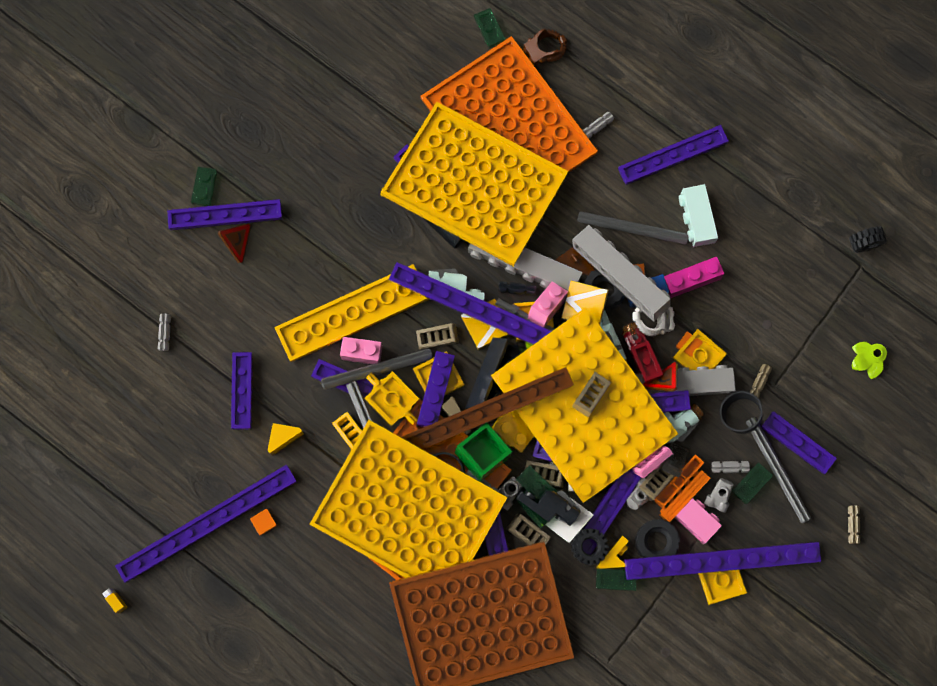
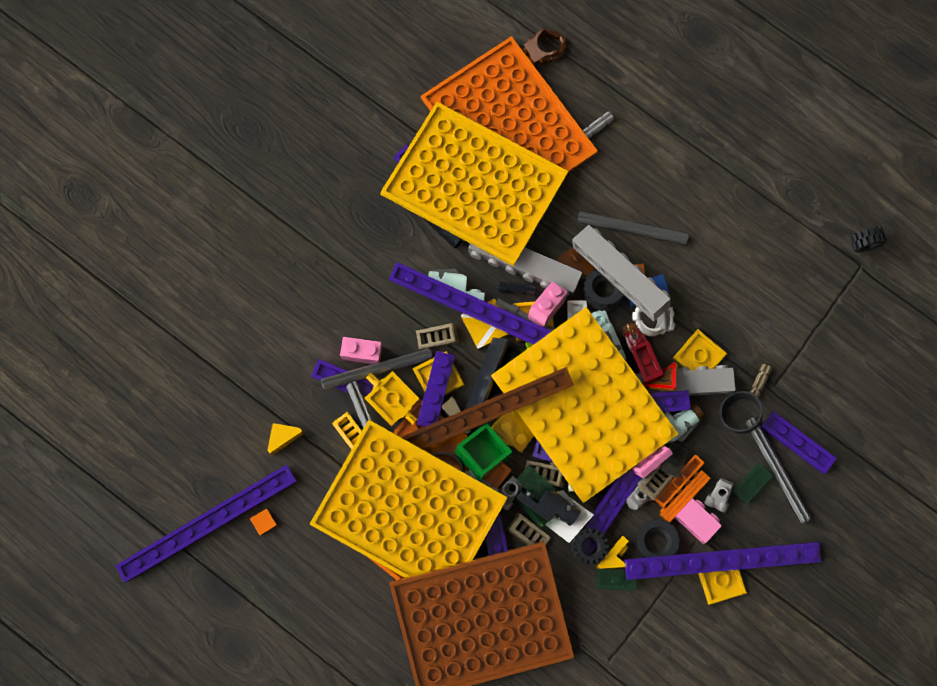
(114, 600): yellow piece -> none
(164, 332): light grey axle -> none
(204, 186): clear green plate -> none
(224, 214): dark purple plate -> none
(236, 240): piece -> none
(241, 391): dark purple plate -> none
(345, 316): yellow plate -> none
(489, 28): clear green plate -> none
(581, 407): dark tan slope -> none
(582, 296): yellow tile -> none
(673, 155): dark purple plate -> none
(692, 346): orange tile -> none
(694, 277): dark pink brick -> none
(698, 215): light aqua brick -> none
(730, 467): light grey axle -> none
(854, 524): dark tan axle -> none
(866, 360): lime plate -> none

